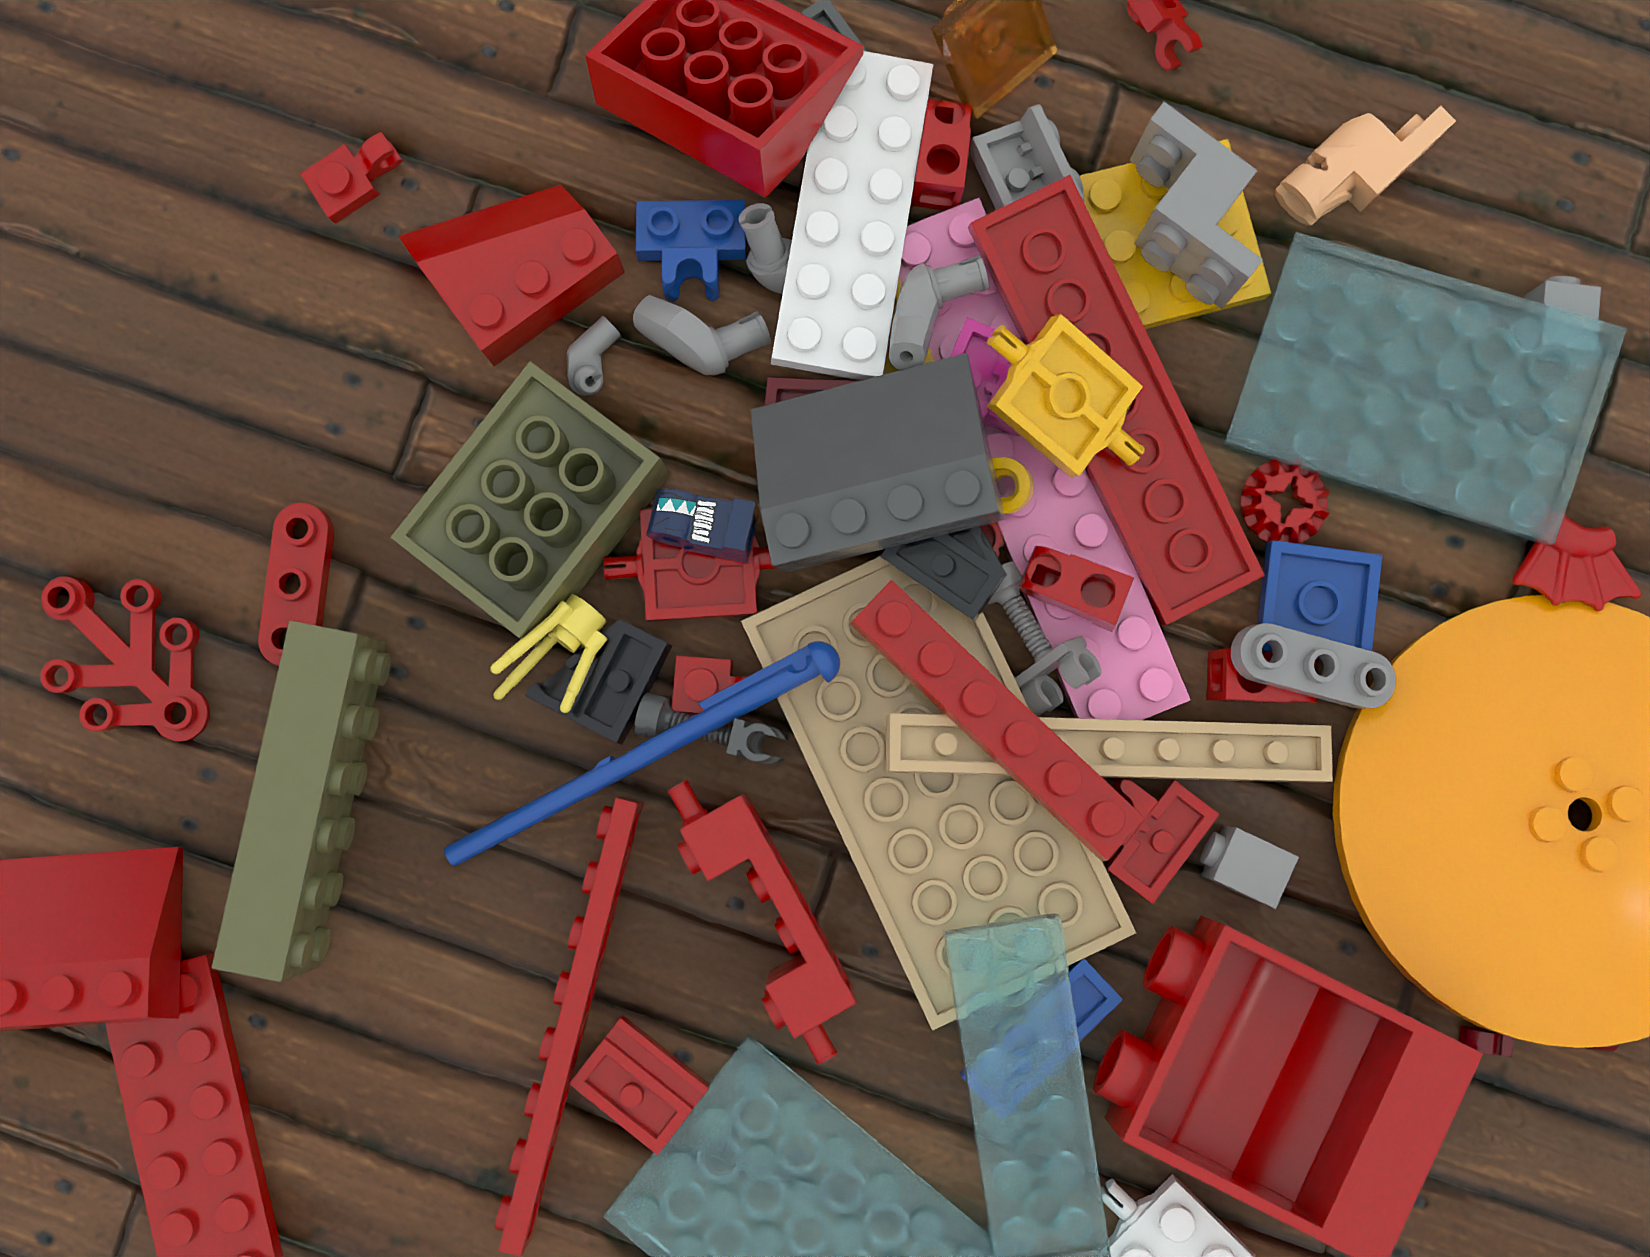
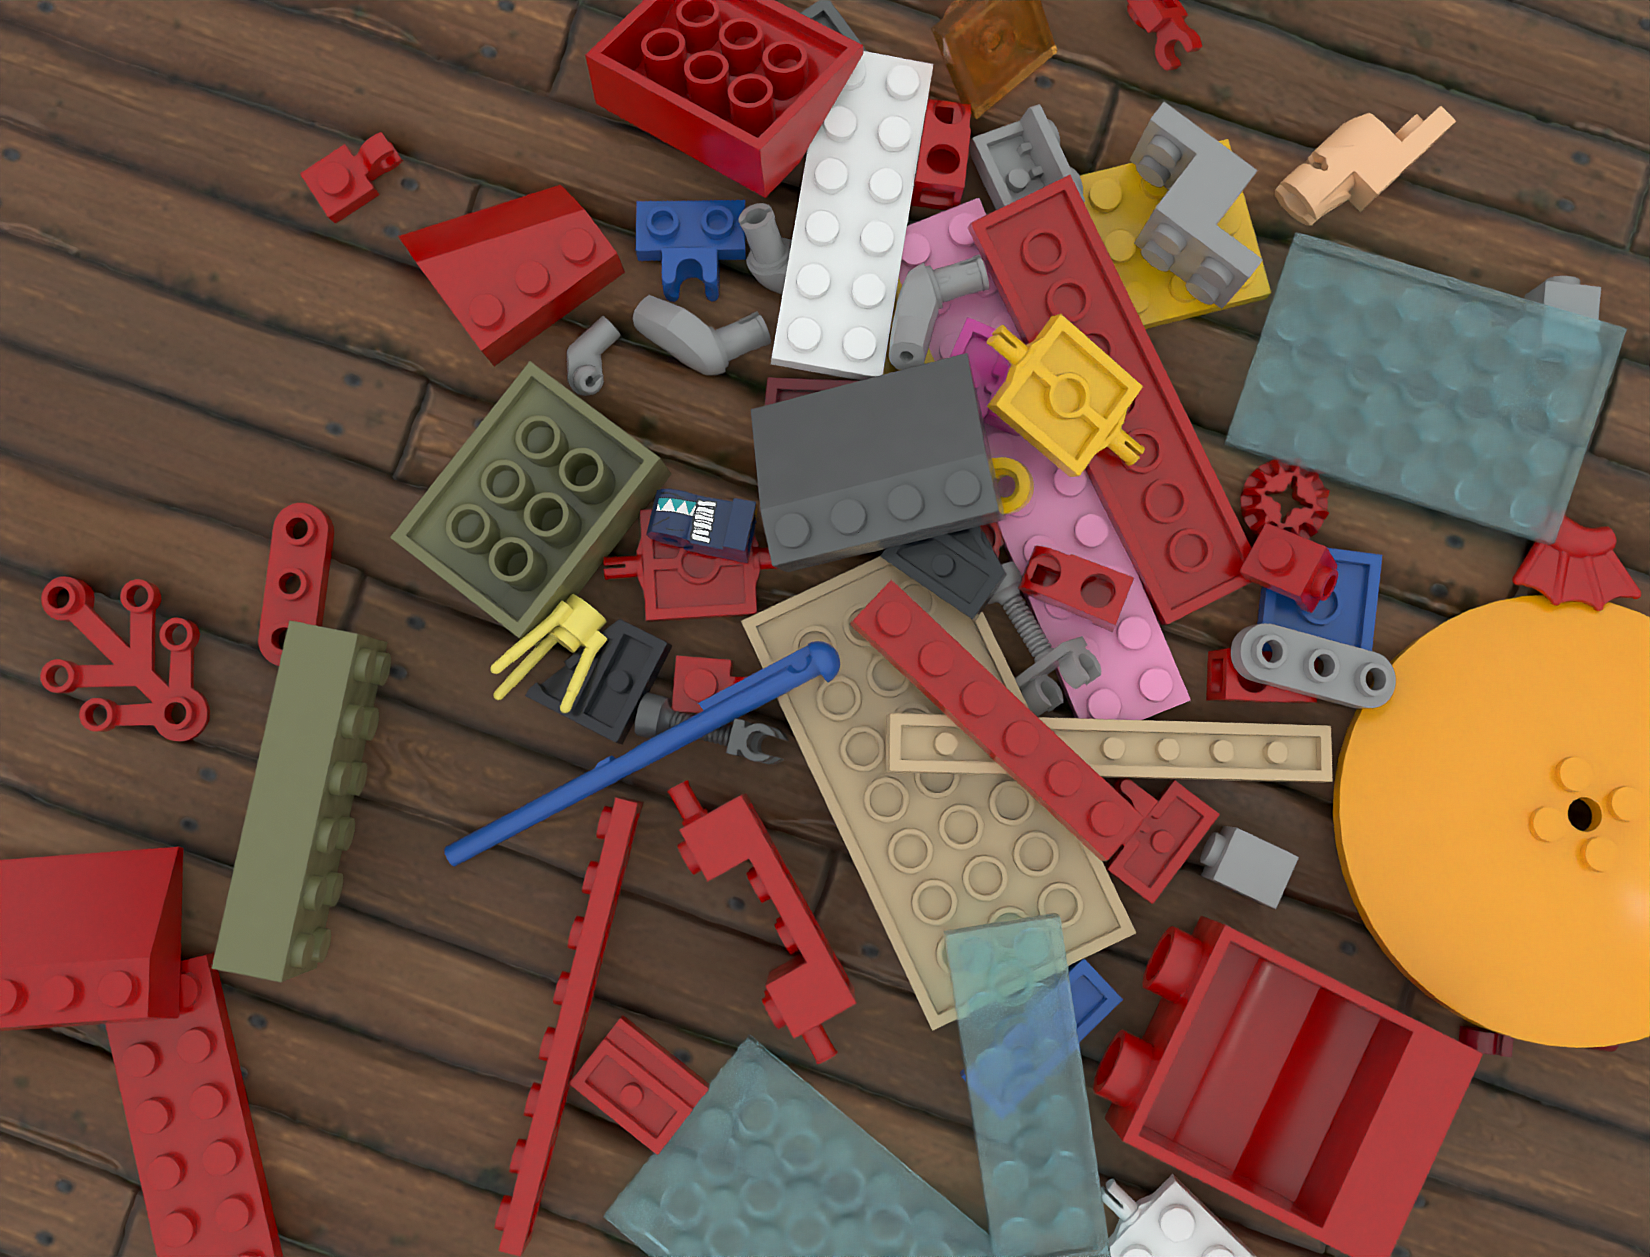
(1291, 567): none -> red bracket

